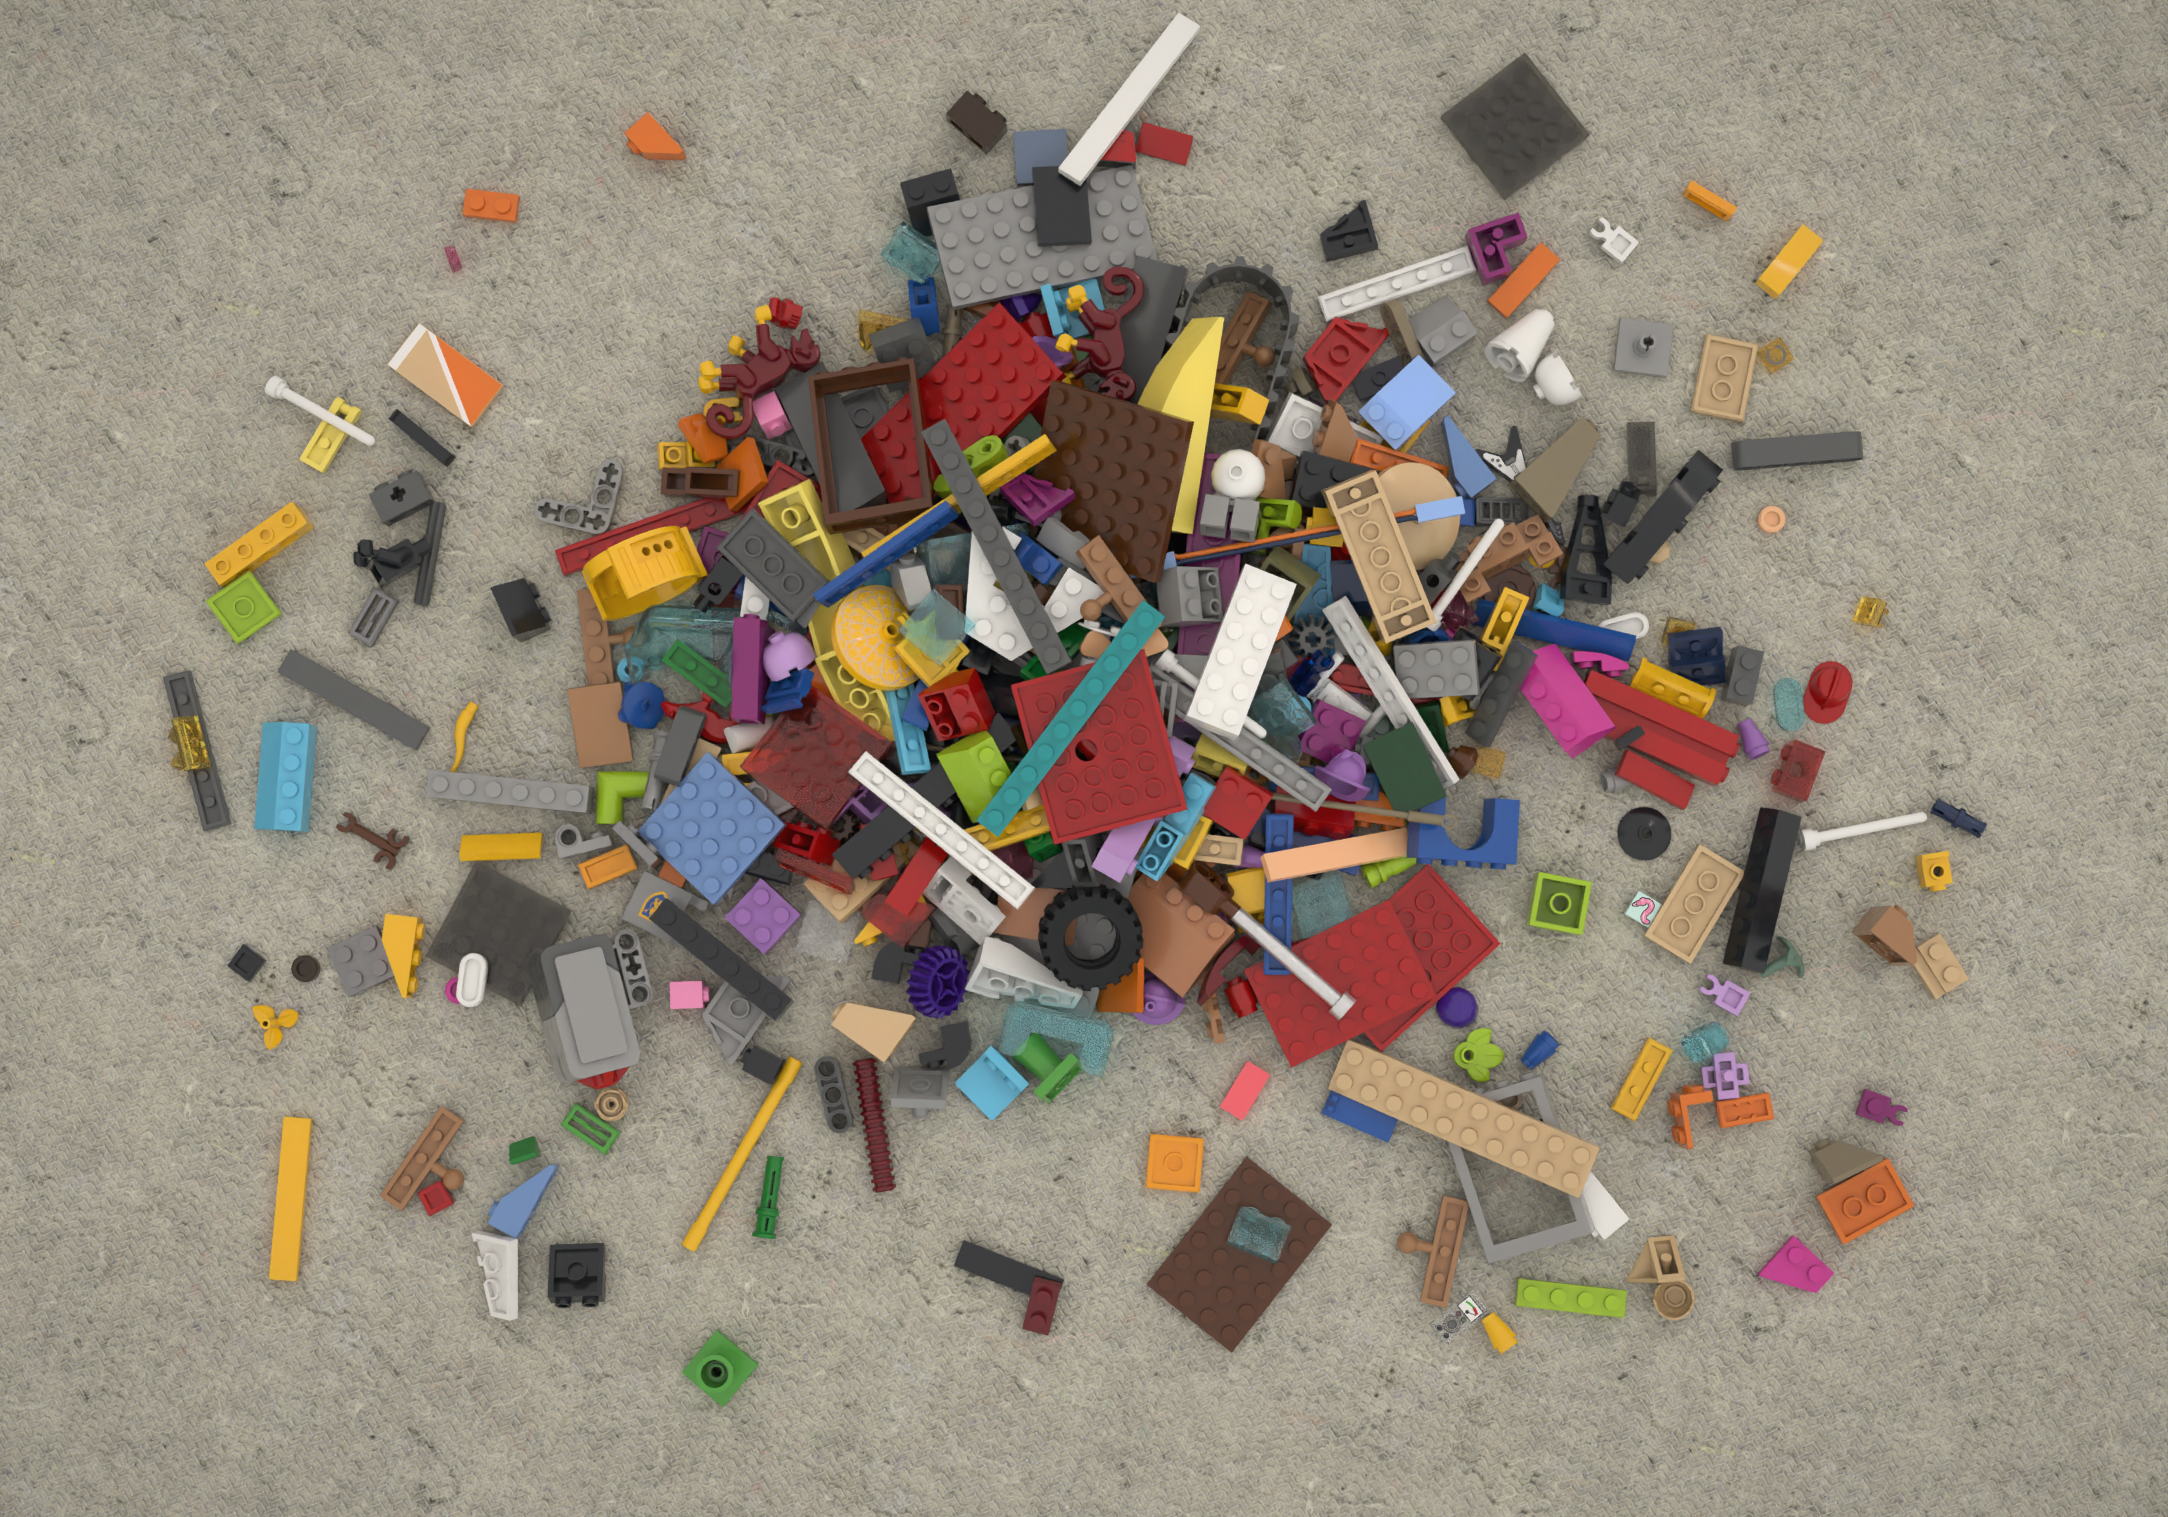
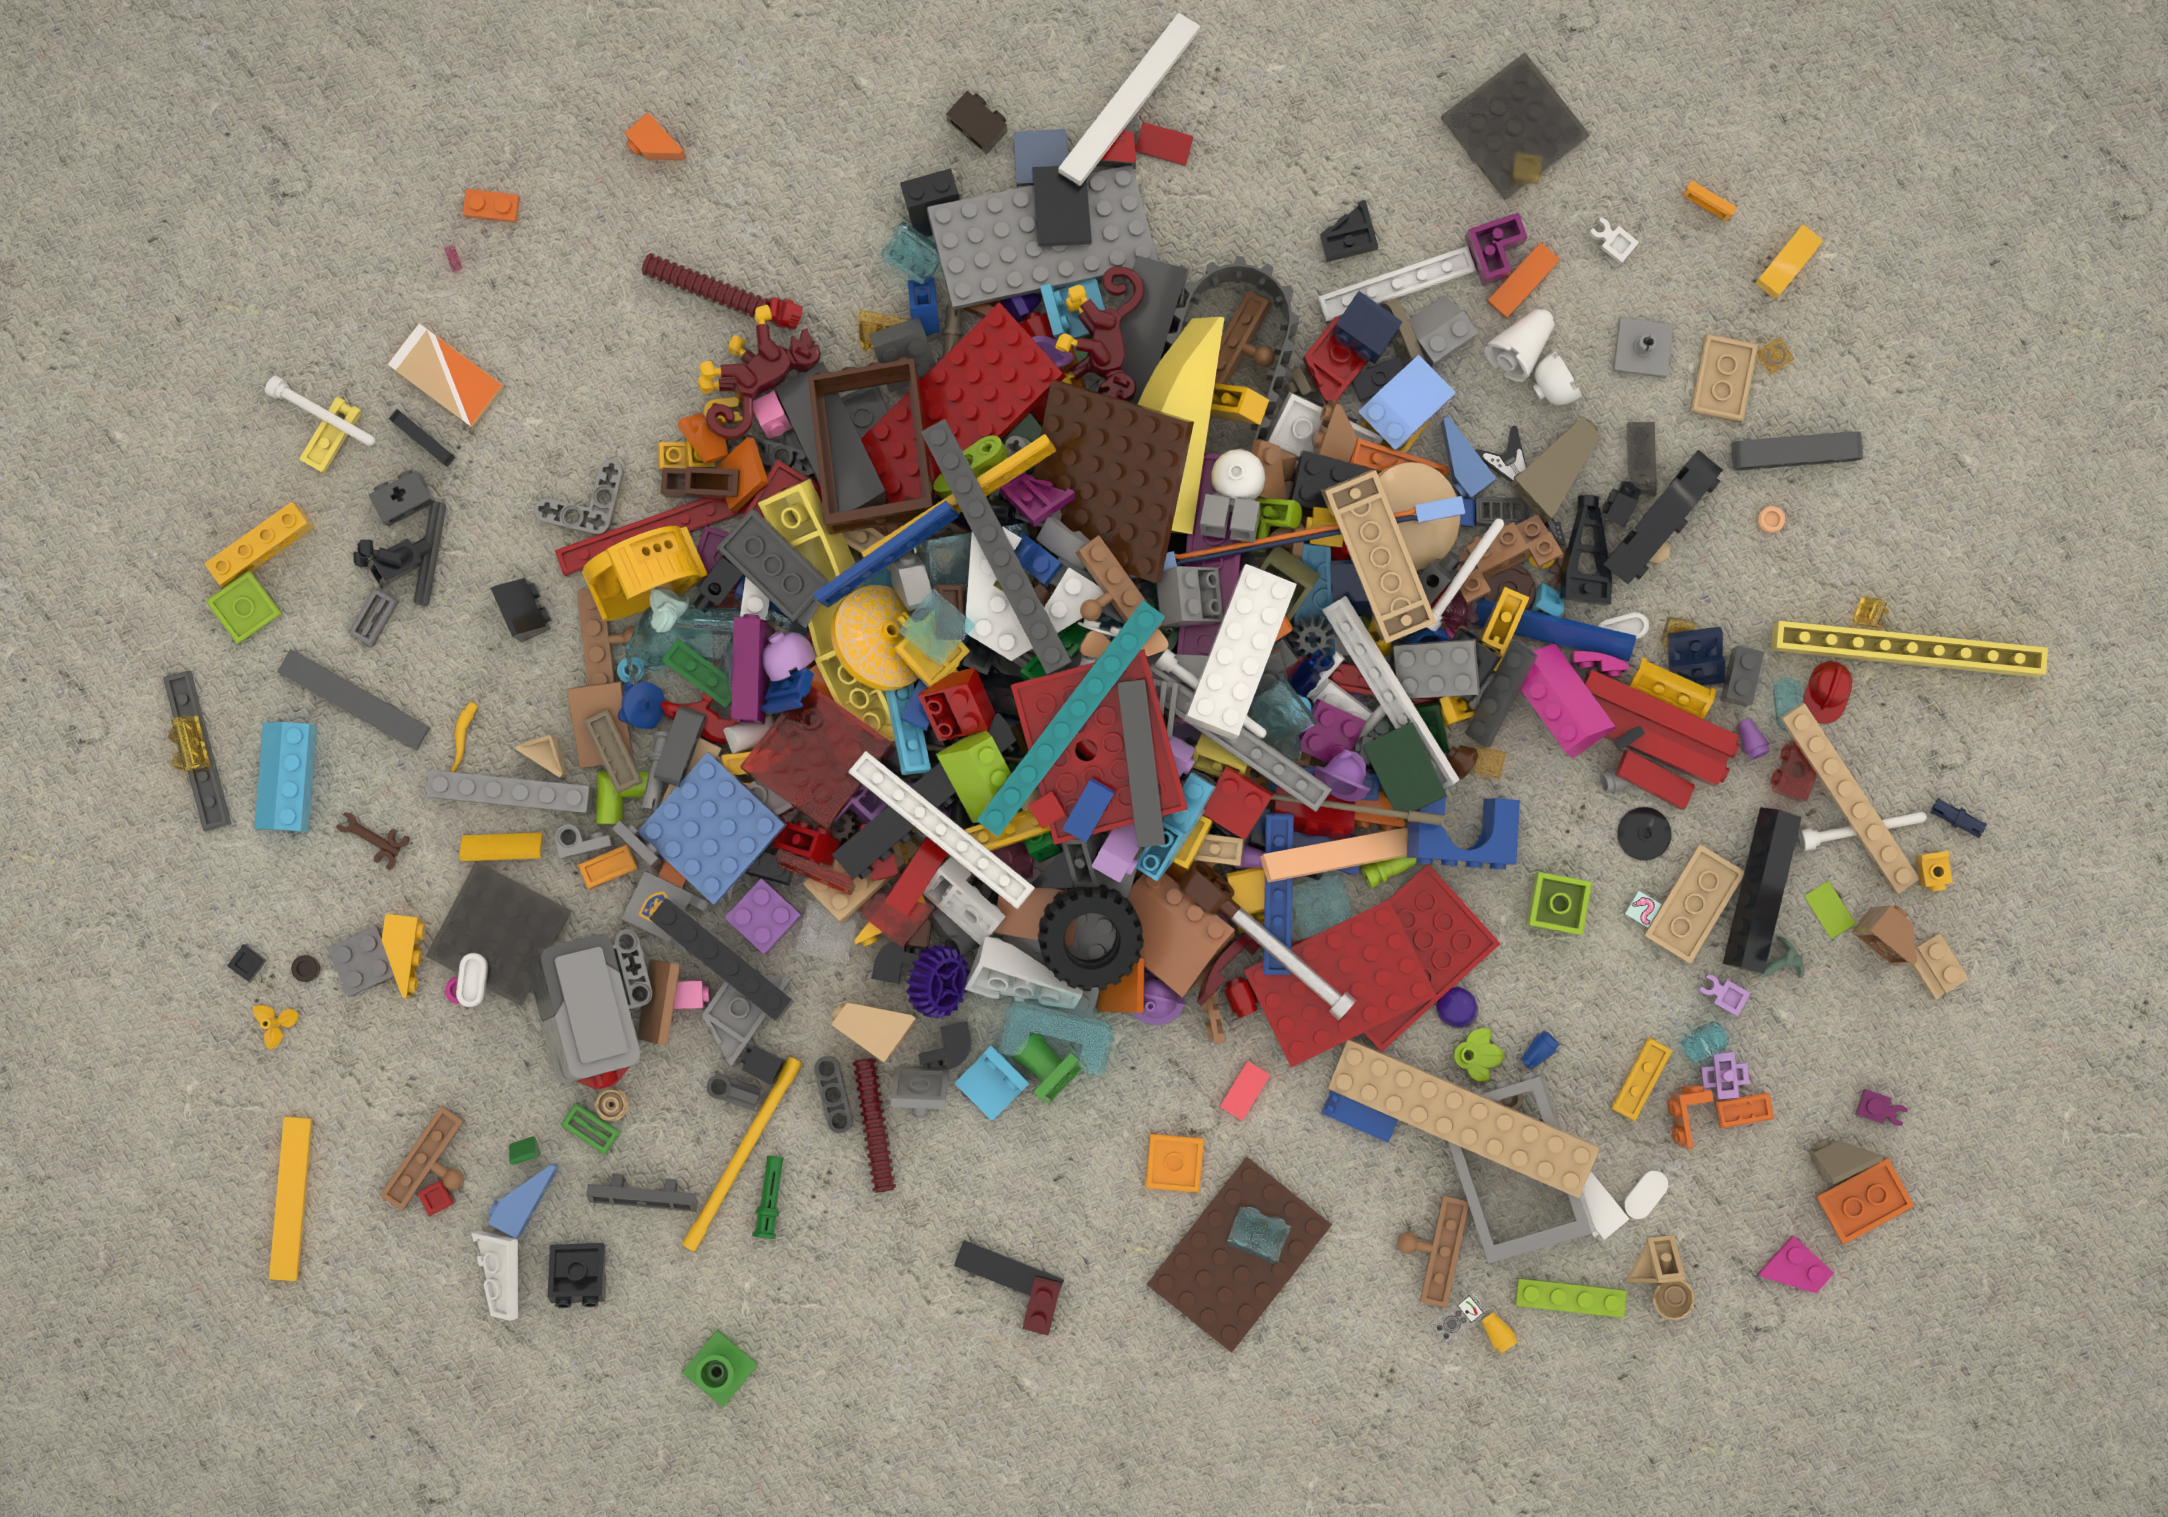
(545, 752): none -> tan slope
(613, 751): none -> dark tan plate
(619, 1195): none -> dark grey hinge
(657, 1014): none -> medium nougat tile
(666, 608): none -> light aqua hair
(702, 285): none -> dark red piece
(736, 1092): none -> dark grey piece
(1047, 809): none -> red tile
(1088, 810): none -> blue slope
(1141, 763): none -> dark grey tile
(1366, 328): none -> dark blue slope
(1526, 168): none -> clear yellow tile
(1645, 1194): none -> white tile
(1829, 909): none -> lime sticker
(1849, 798): none -> tan plate
(1909, 649): none -> light yellow brick

